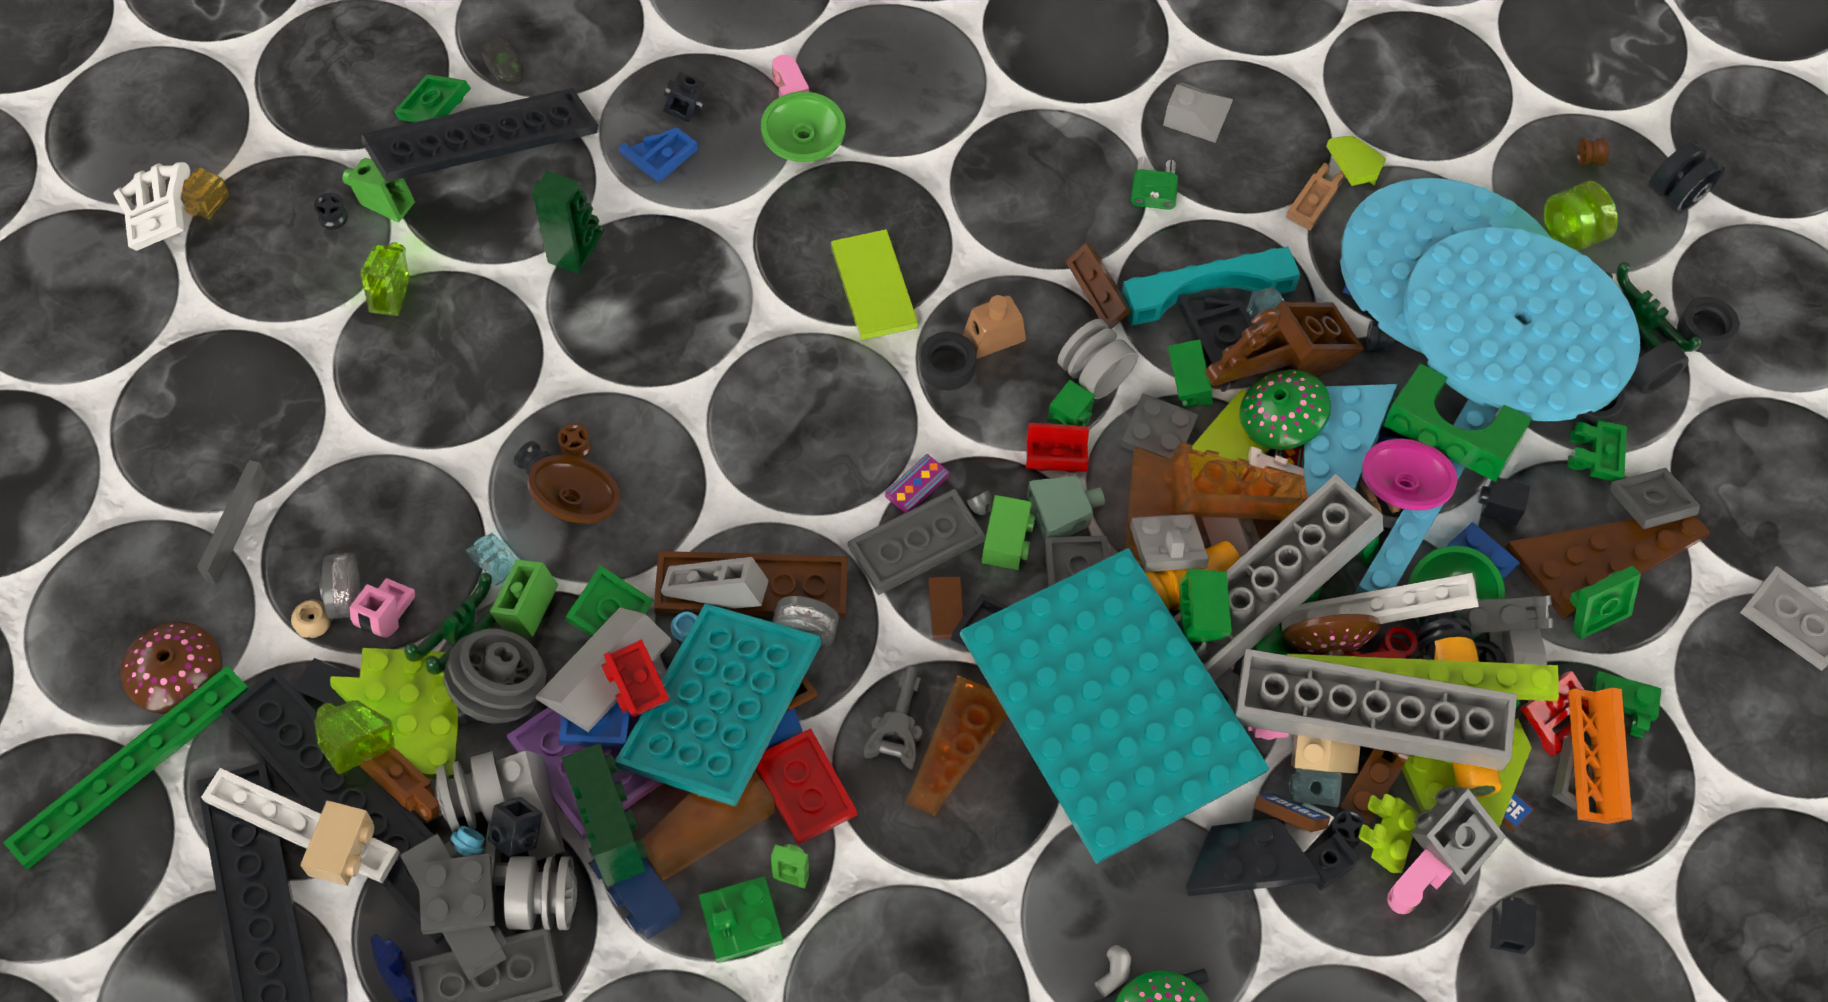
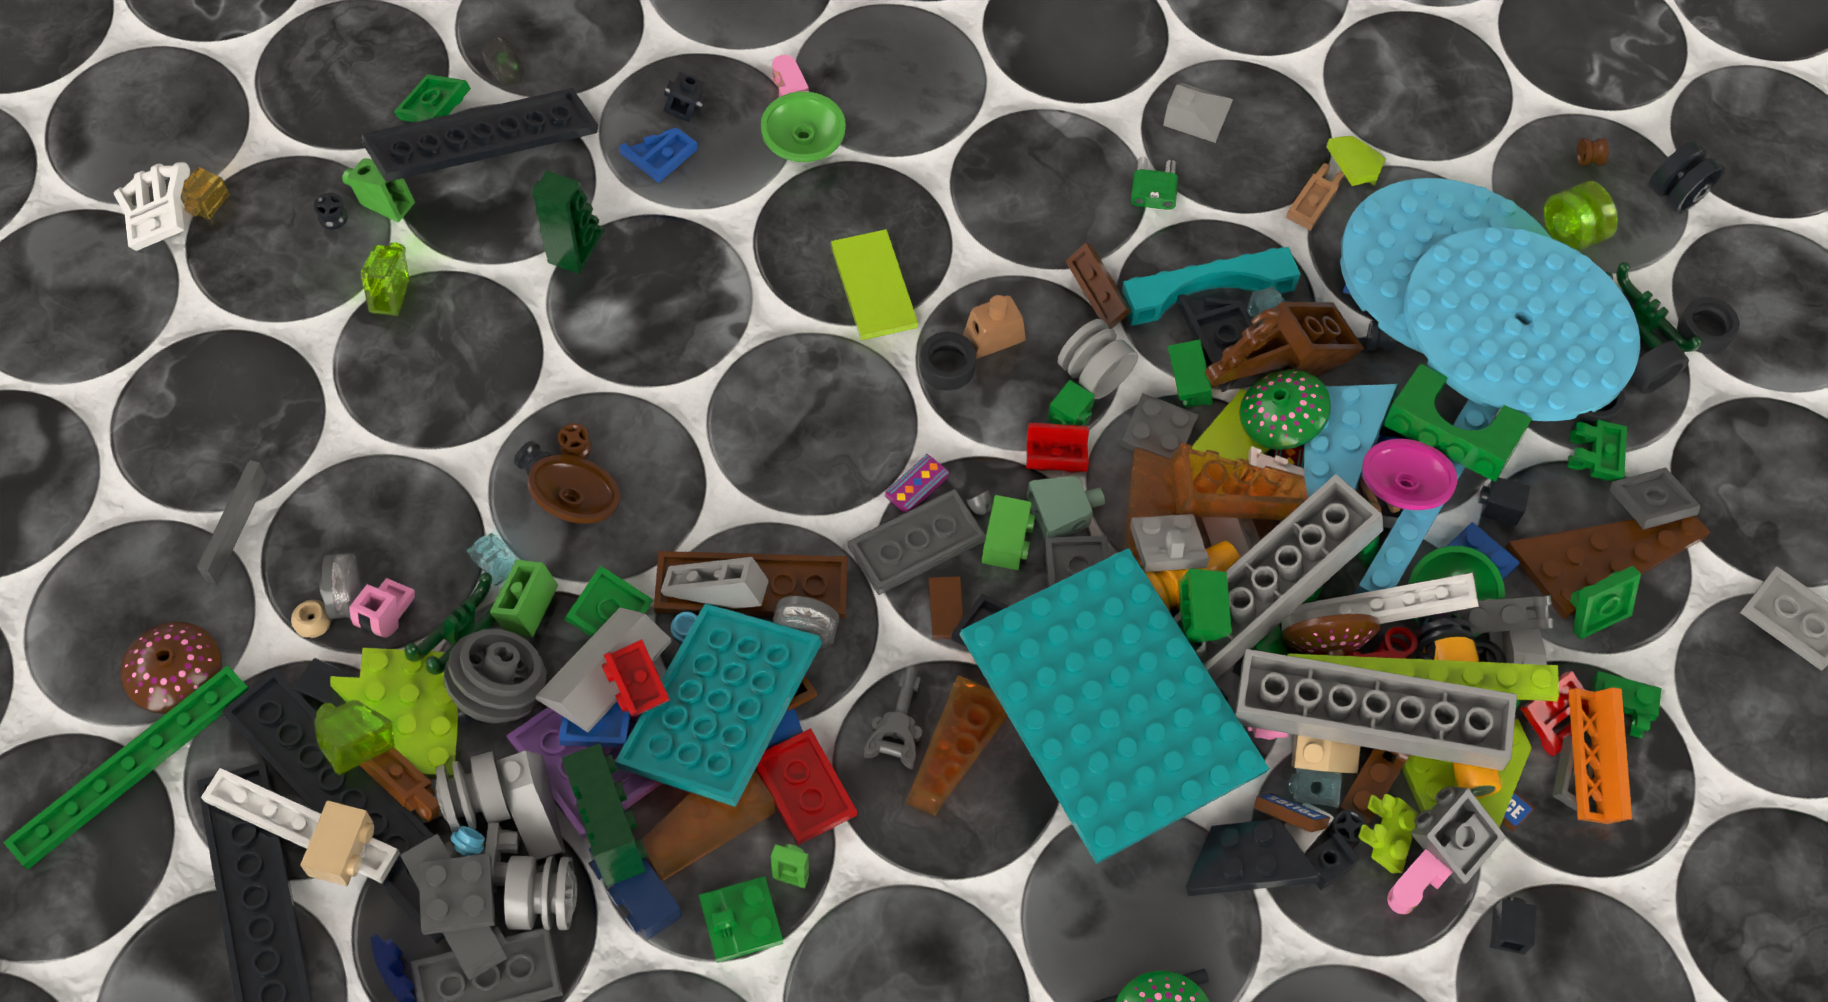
(515, 826): black brick -> none
(1119, 970): light grey arm -> none

